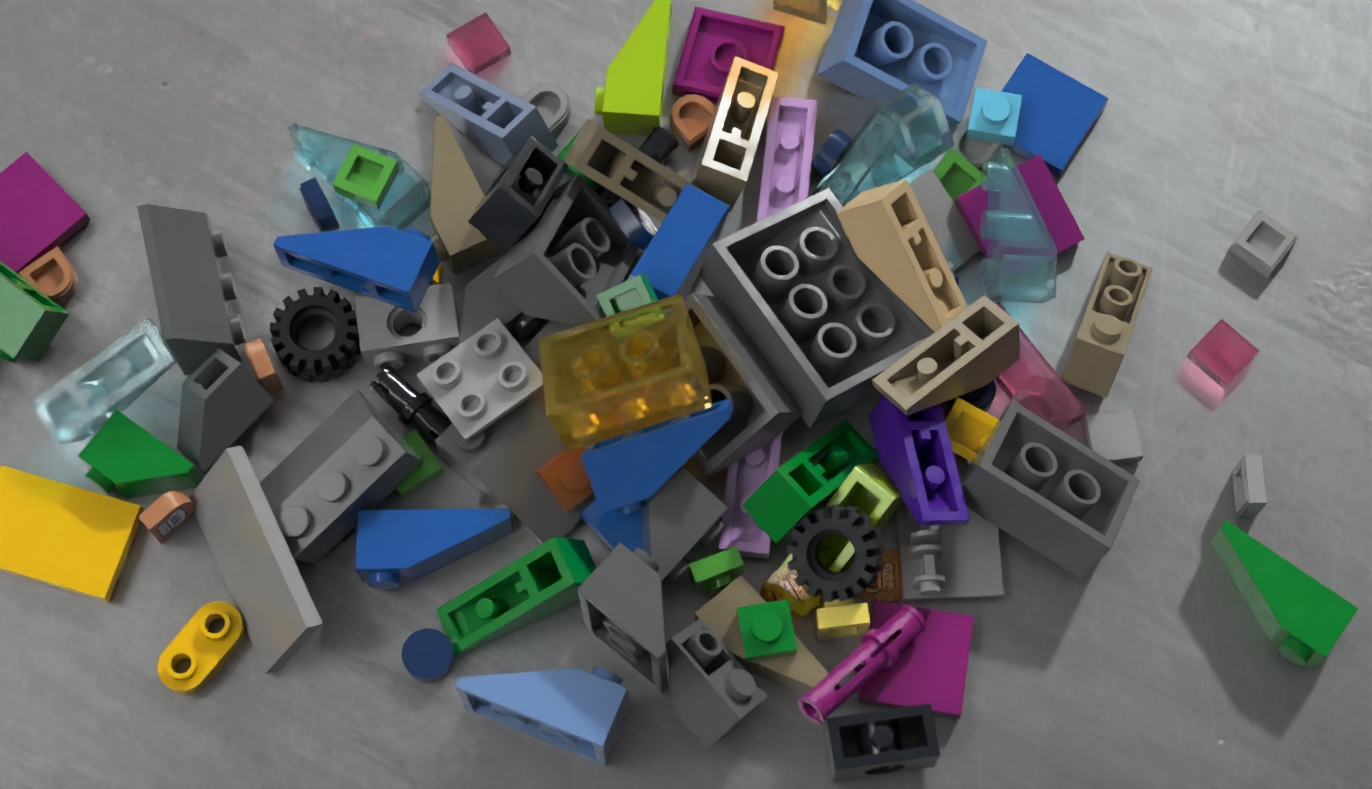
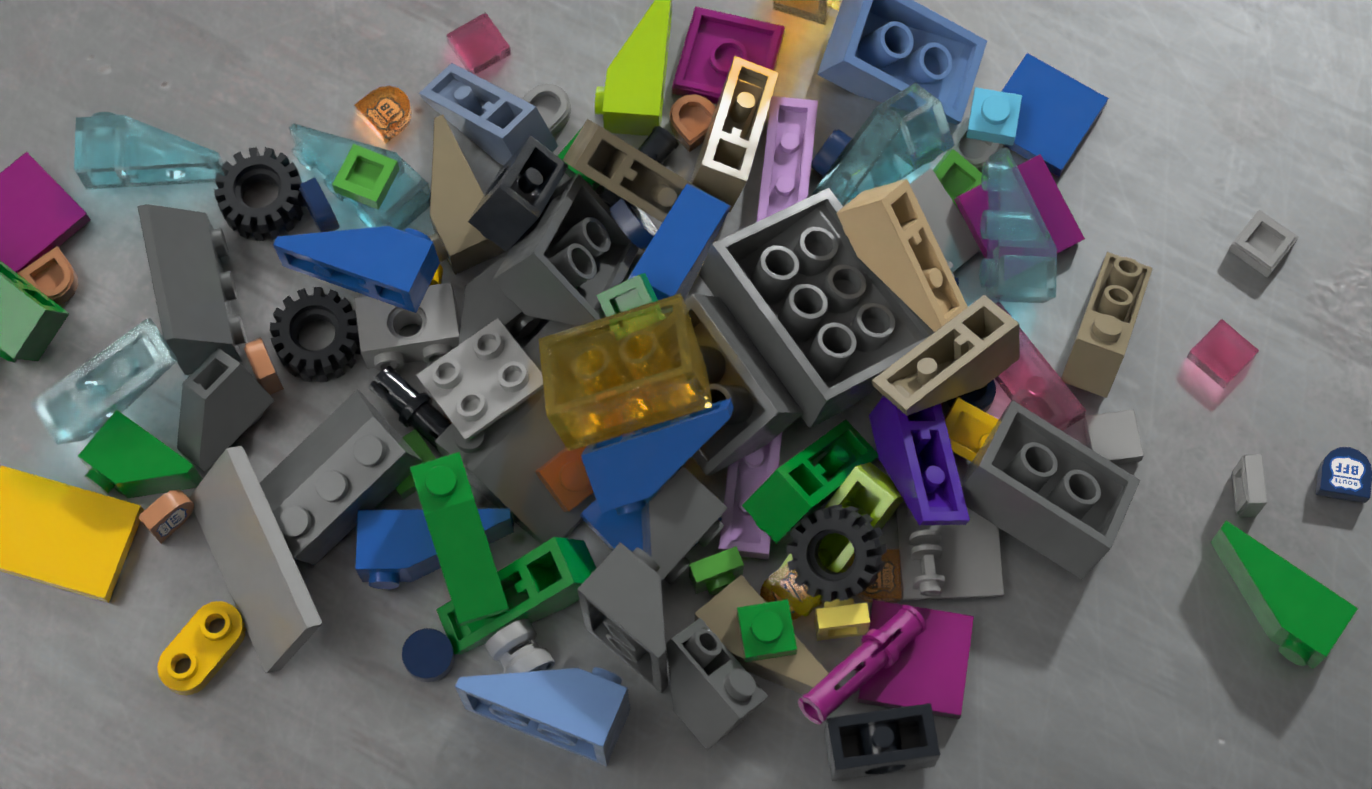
(130, 153): none -> clear light blue slope
(252, 170): none -> black tyre
(385, 111): none -> clear orange tile
(459, 538): none -> green slope
(518, 649): none -> light grey wheel
(1345, 475): none -> tile

